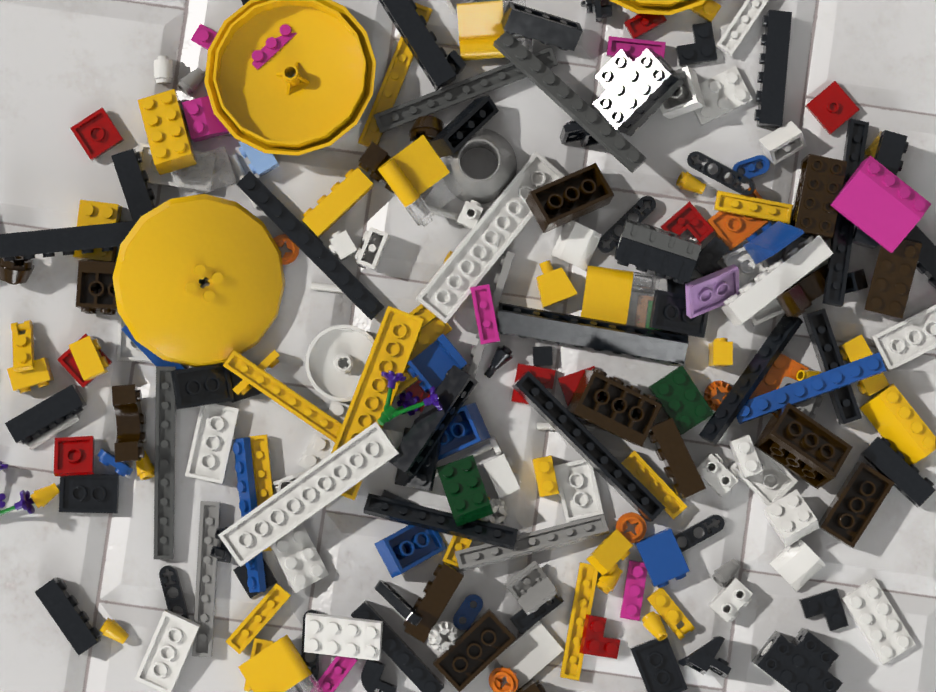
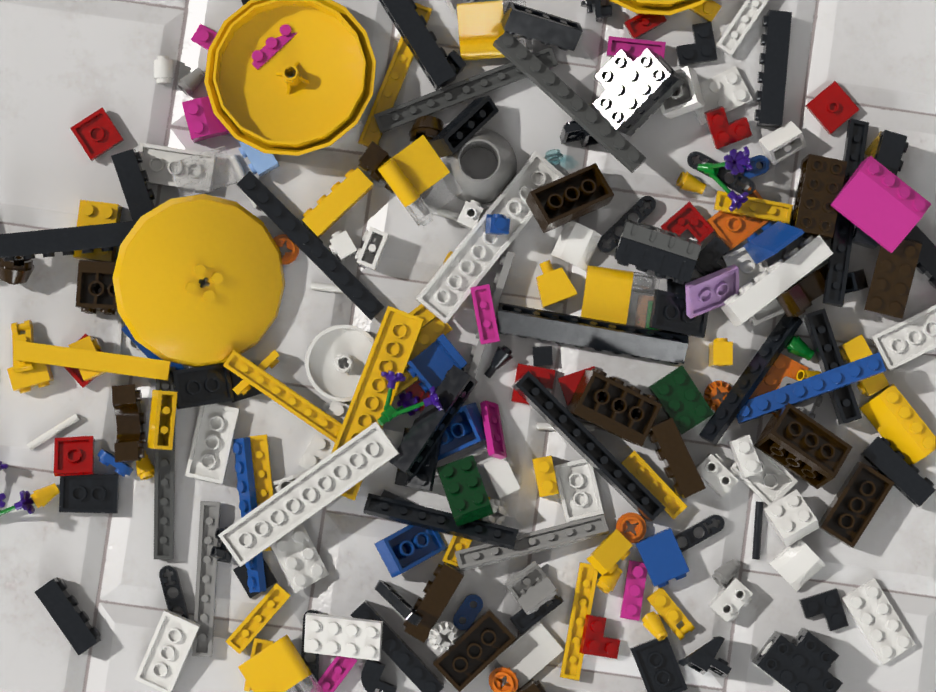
(45, 414): black brick -> none
(92, 360): none -> yellow tile
(113, 631): yellow cone -> none
(162, 419): none -> yellow brick
(167, 132): yellow brick -> none
(493, 430): none -> dark pink plate
(497, 224): none -> blue brick
(554, 156): none -> clear light blue plate
(724, 132): none -> red plate
(733, 163): none -> dark purple plant
(757, 530): none -> black bar
(800, 348): none -> green cone

